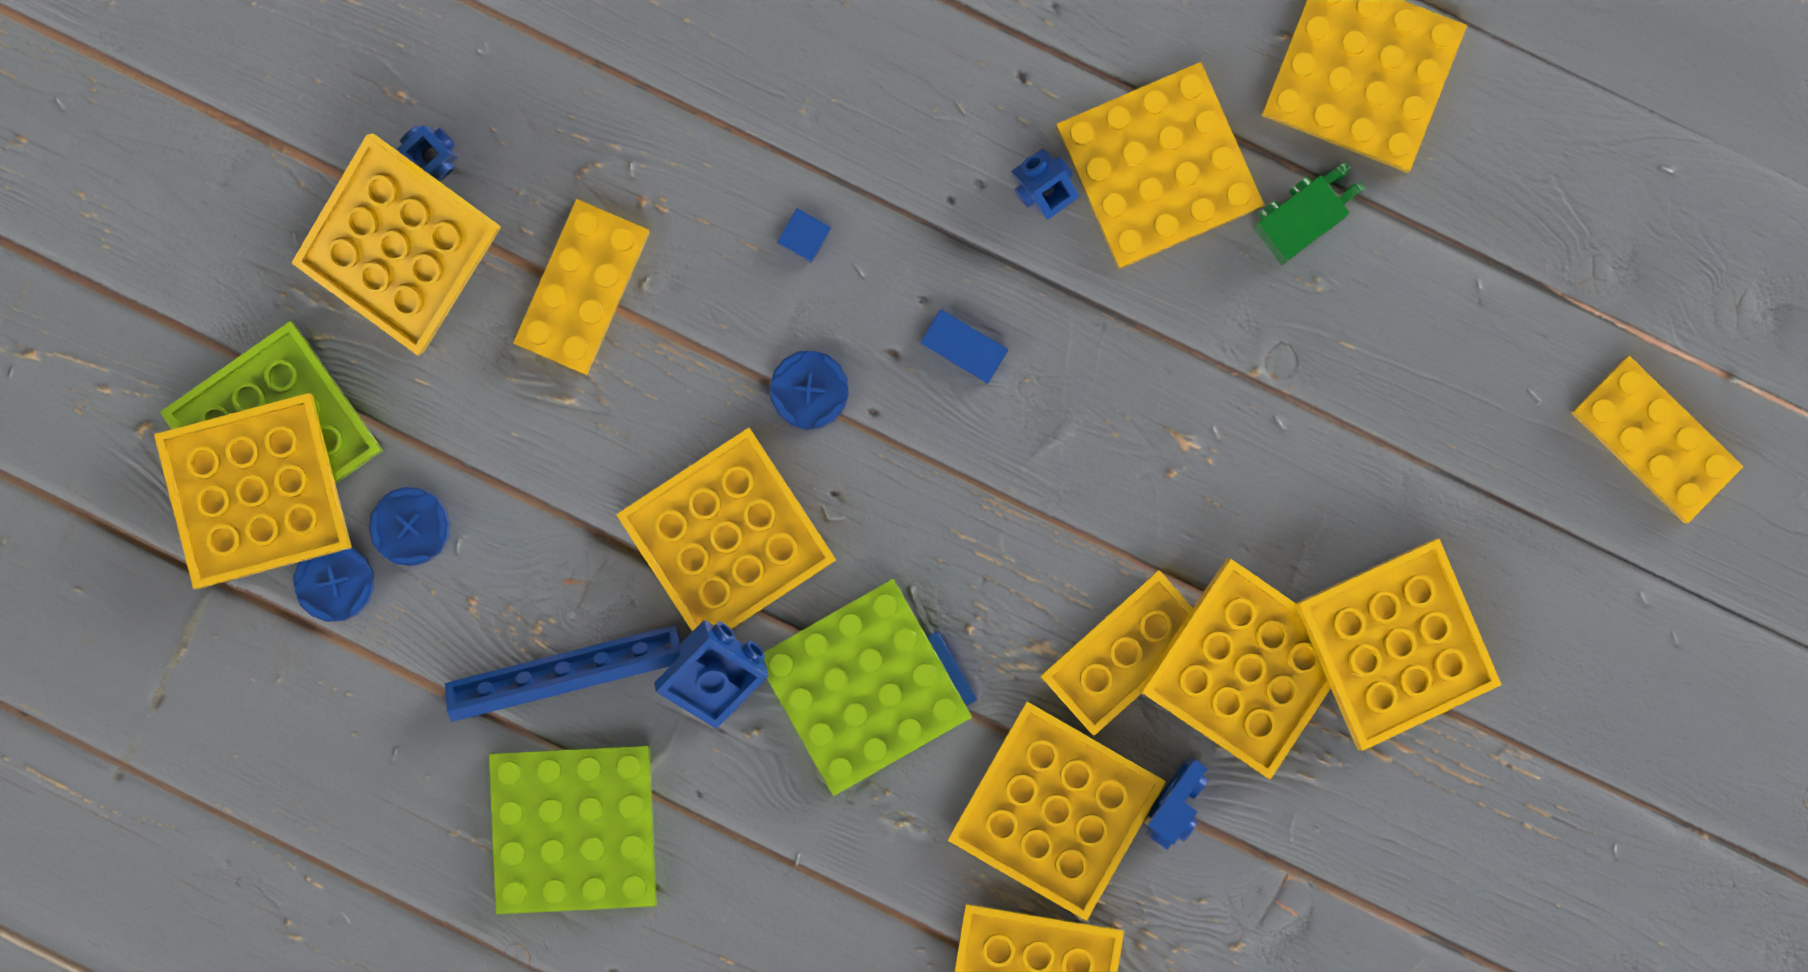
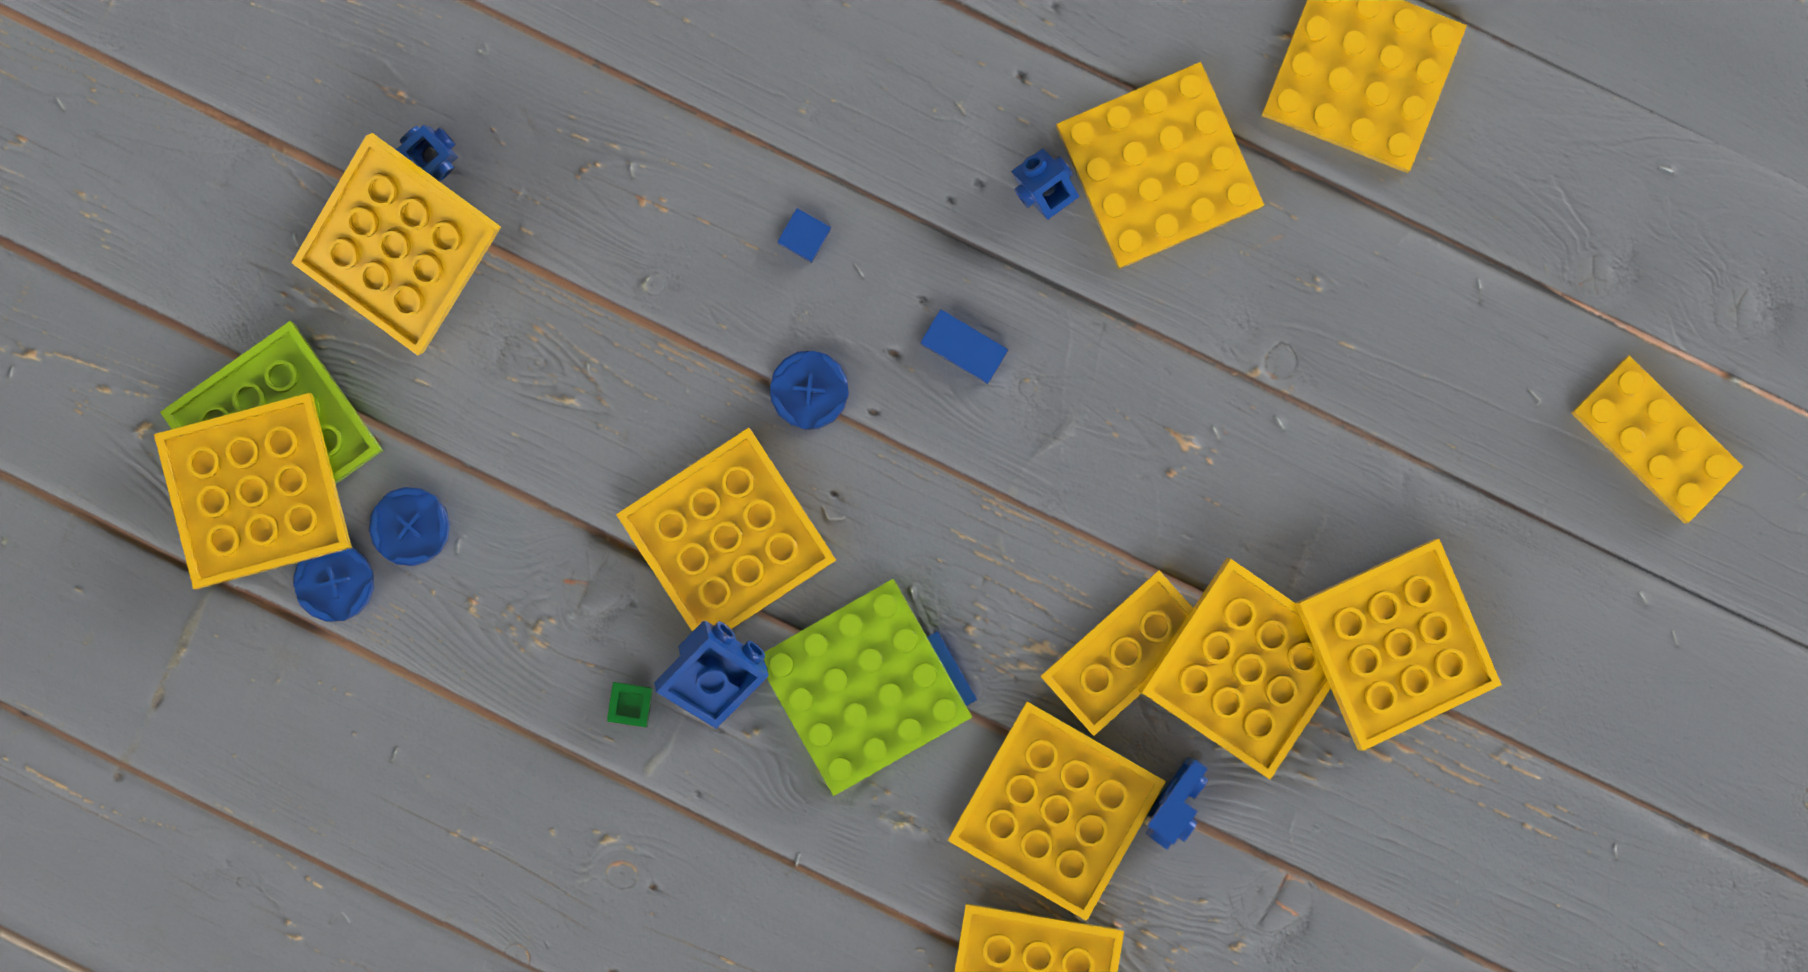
(562, 673): blue plate -> none
(572, 829): lime plate -> none
(581, 287): yellow plate -> none
(630, 704): none -> green plate
(1305, 215): green hinge -> none

